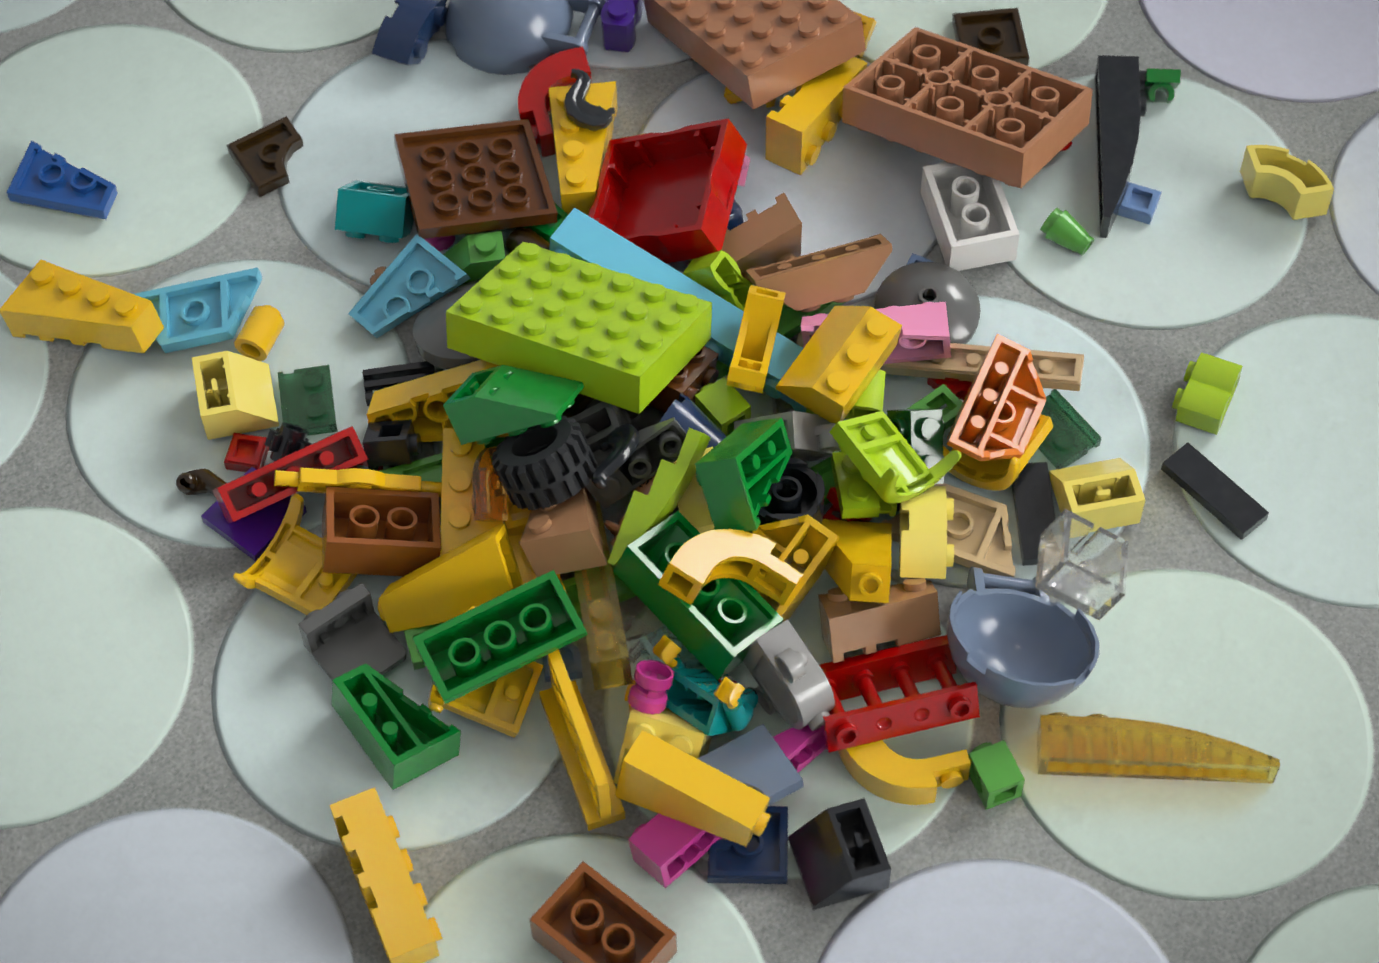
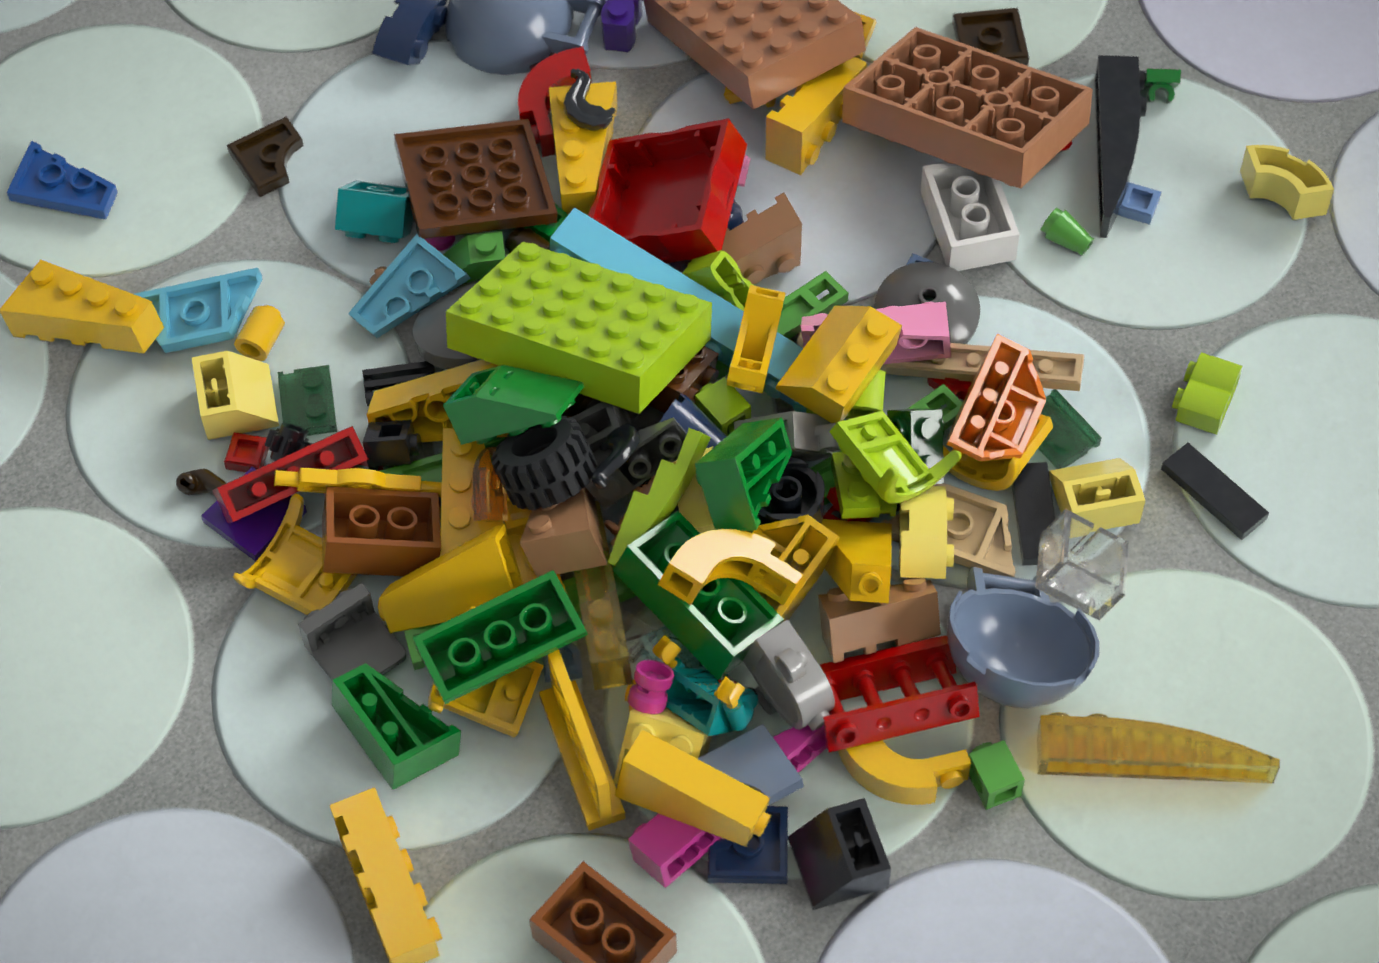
(826, 274): medium nougat wedge -> none

